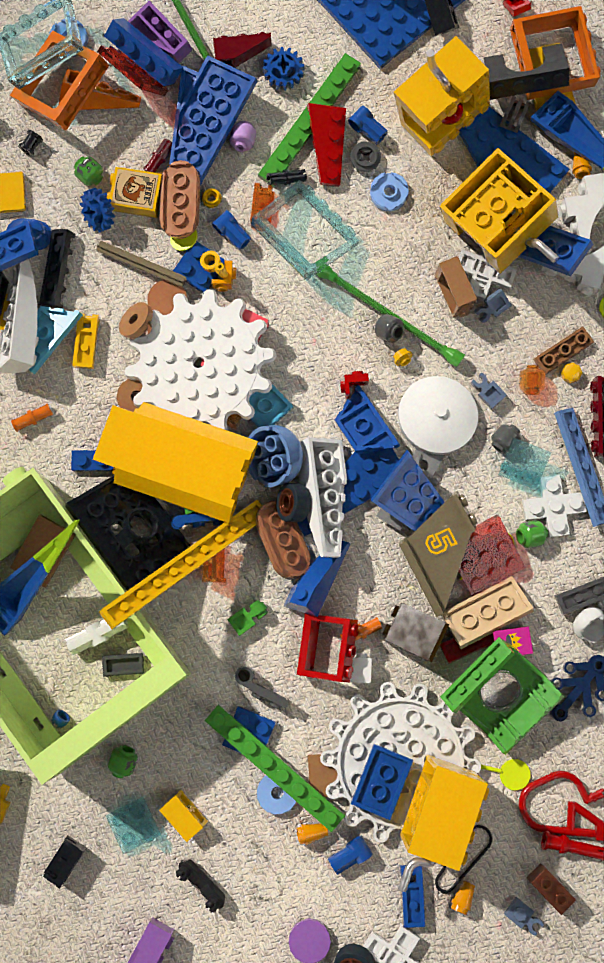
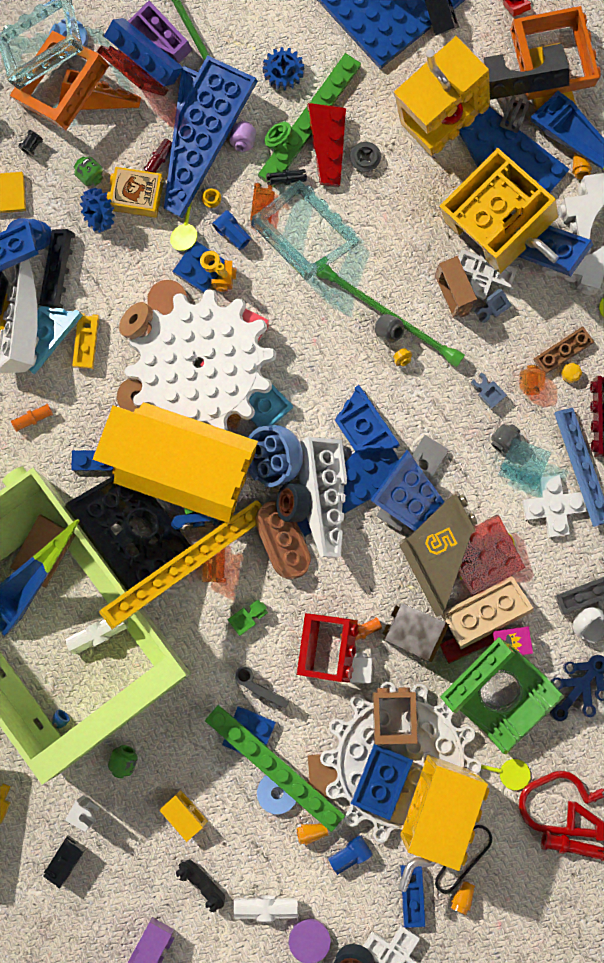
(80, 815): none -> white hinge
(123, 664): dark grey tile -> none
(133, 825): clear light blue hinge -> none
(141, 264): dark tan axle -> none
(179, 199): nougat tile -> none
(240, 48): dark red slope -> none
(265, 908): none -> white piece
(273, 137): none -> bright green gear
(313, 587): blue wedge -> none
(353, 379): red bracket -> none
(364, 122): blue piece -> none
(386, 202): light blue tile -> none
(409, 738): none -> medium nougat window
(437, 415): white dish -> none
(521, 914): sand blue plate -> none
(531, 534): bright green head -> none
(551, 889): copper brick -> none

